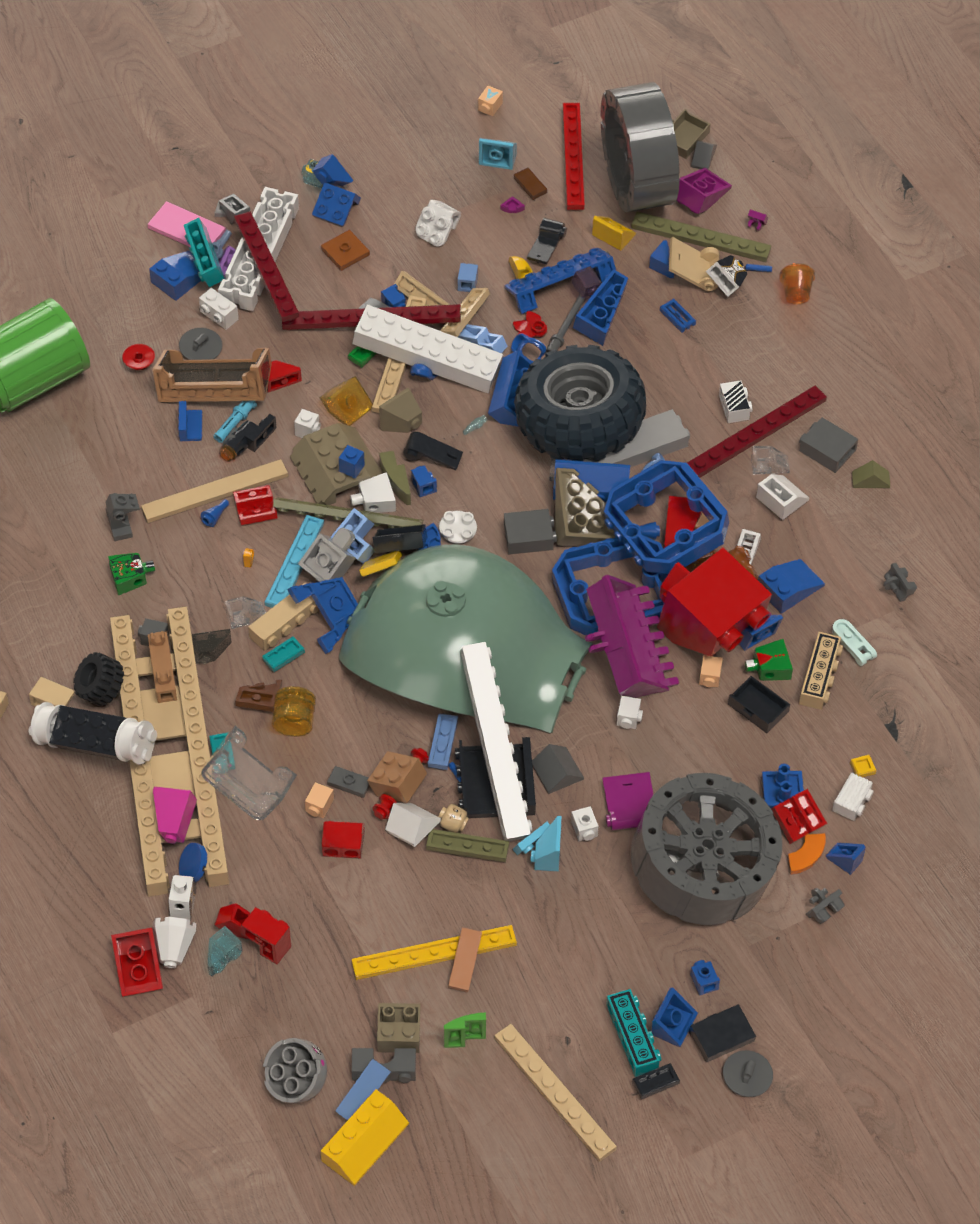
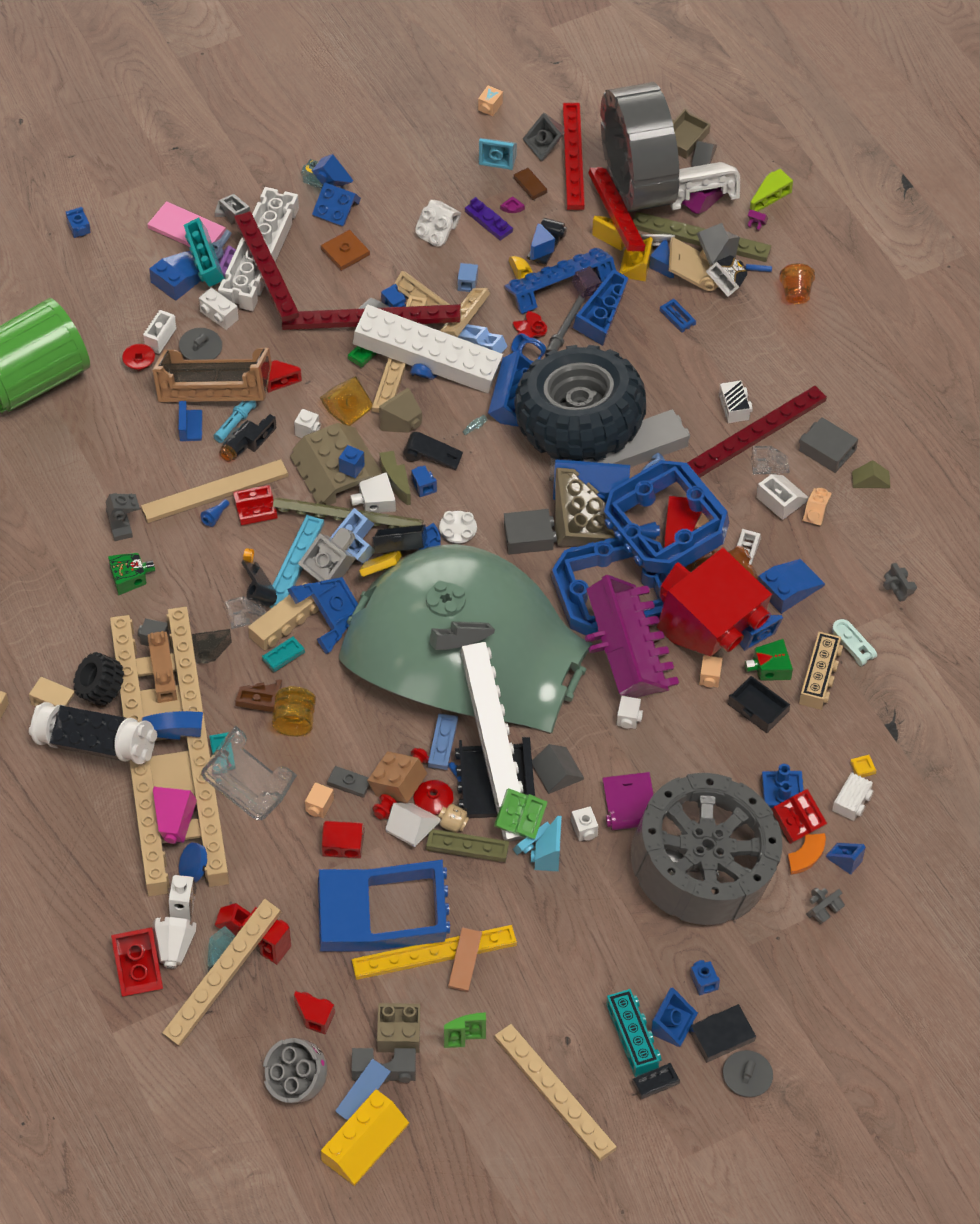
(78, 222): none -> blue brick
(159, 331): none -> white brick
(178, 723): none -> blue slope
(222, 972): none -> tan plate
(260, 588): none -> black door
(314, 1012): none -> red slope
(346, 910): none -> blue window
(435, 803): none -> red dish
(459, 635): none -> dark grey slope
(488, 219): none -> dark purple plate
(520, 814): none -> bright green slope
(542, 243): none -> blue slope
(544, 135): none -> dark grey slope
(616, 209): none -> red plate
(636, 263): none -> yellow slope
(657, 238): none -> white dish
(707, 177): none -> white windscreen
(718, 243): none -> dark grey slope
(773, 188): none -> lime slope
(816, 506): none -> light nougat bracket

